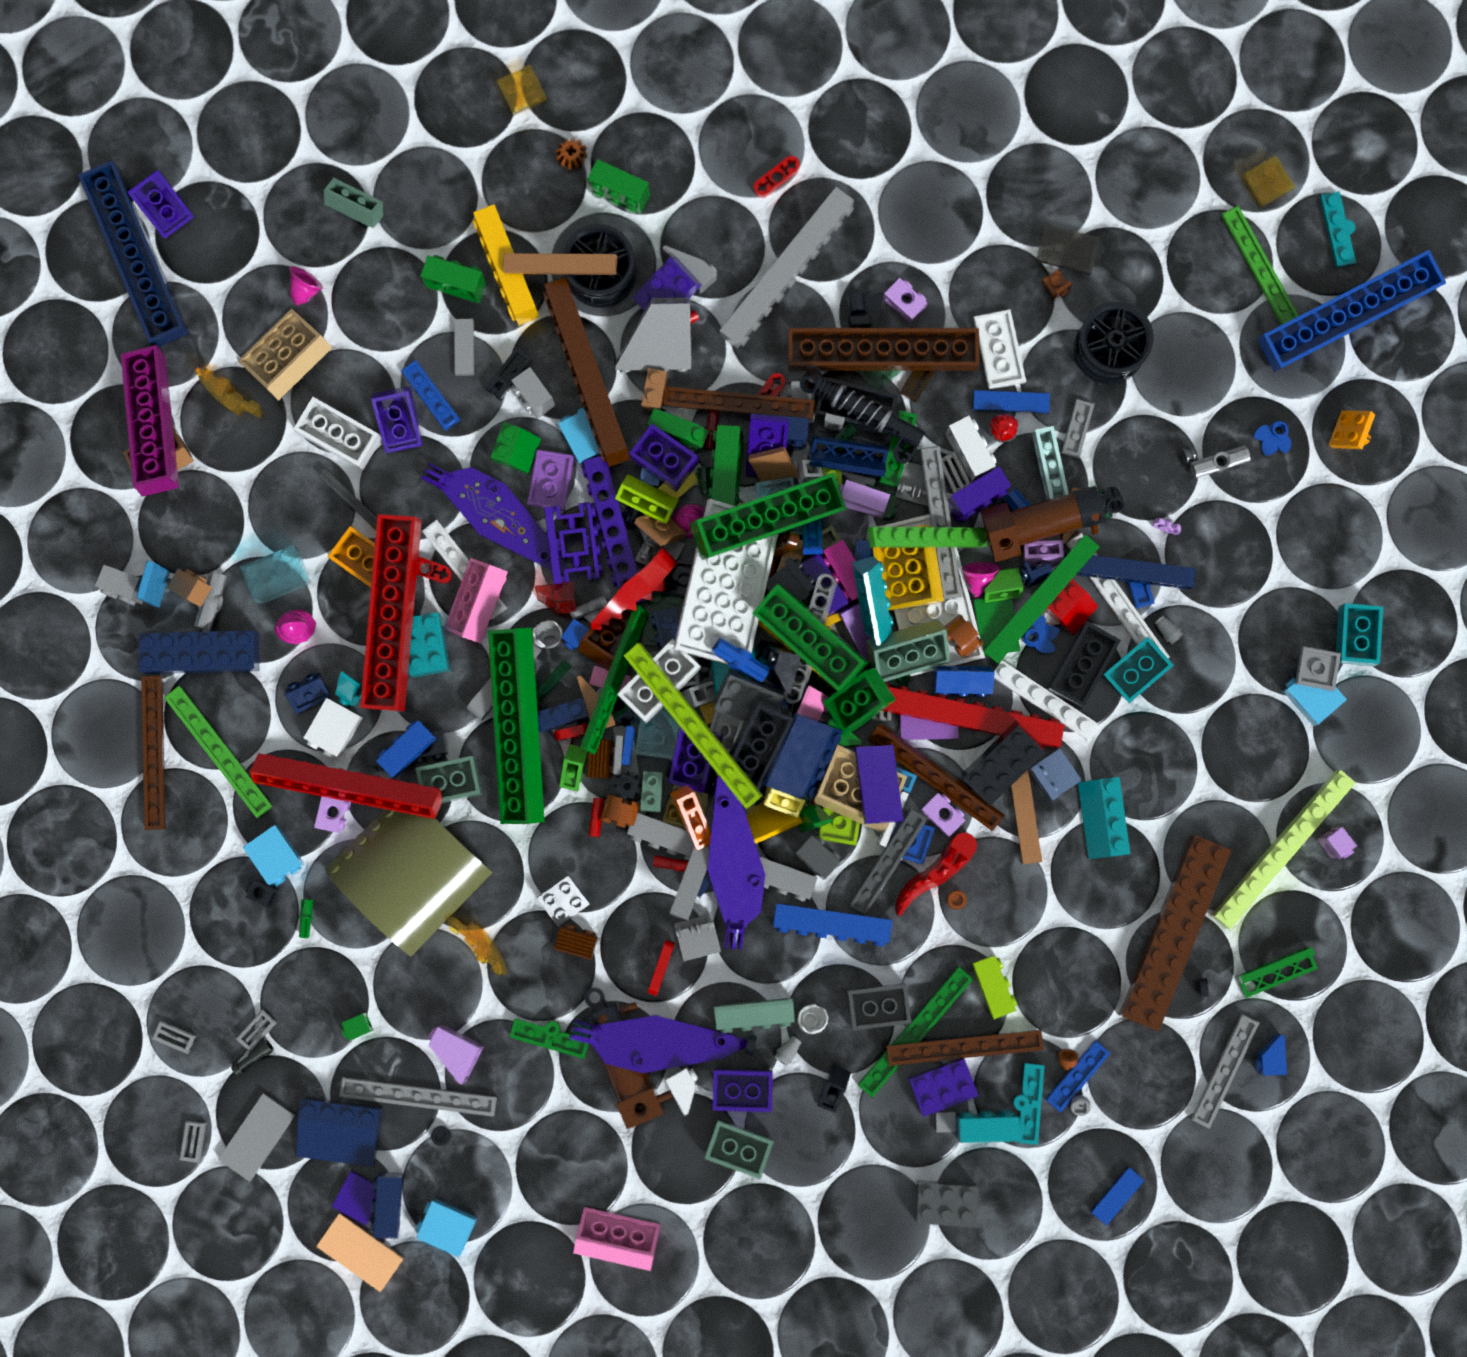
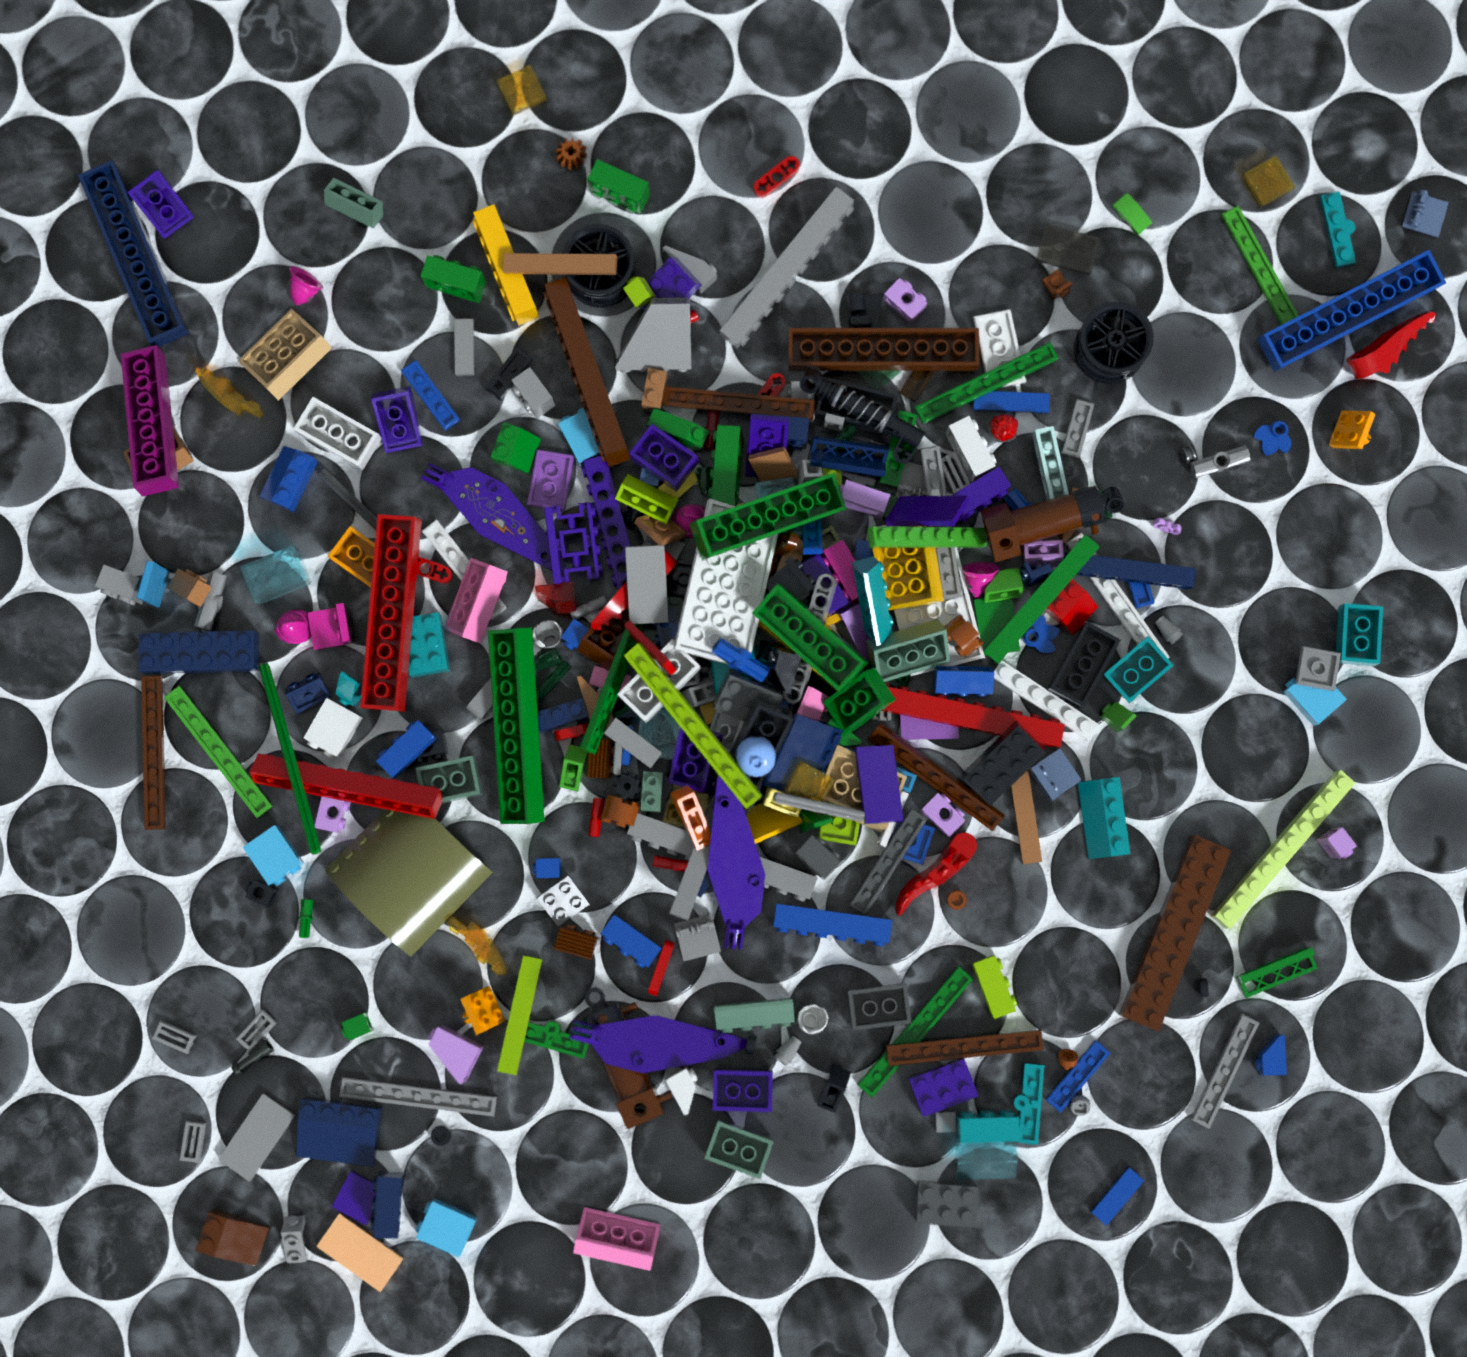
(232, 1238): none -> reddish brown slope
(288, 478): none -> blue slope
(290, 759): none -> green axle
(293, 1239): none -> light grey bracket
(329, 627): none -> dark pink bracket
(482, 1010): none -> light orange plate
(519, 1015): none -> lime tile
(547, 868): none -> blue brick
(548, 659): none -> clear green cone
(630, 941): none -> blue brick
(633, 743): none -> light grey tile
(639, 291): none -> lime brick
(646, 584): none -> light grey tile
(655, 653): none -> red tile
(756, 756): none -> light blue cylinder
(809, 783): none -> clear yellow plate
(818, 806): none -> light grey axle
(927, 511): none -> dark purple tile
(986, 383): none -> green tile
(986, 1160): none -> clear light blue slope
(1117, 716): none -> bright green slope
(1133, 214): none -> bright green slope
(1386, 348): none -> red animal
(1425, 213): none -> sand blue hinge

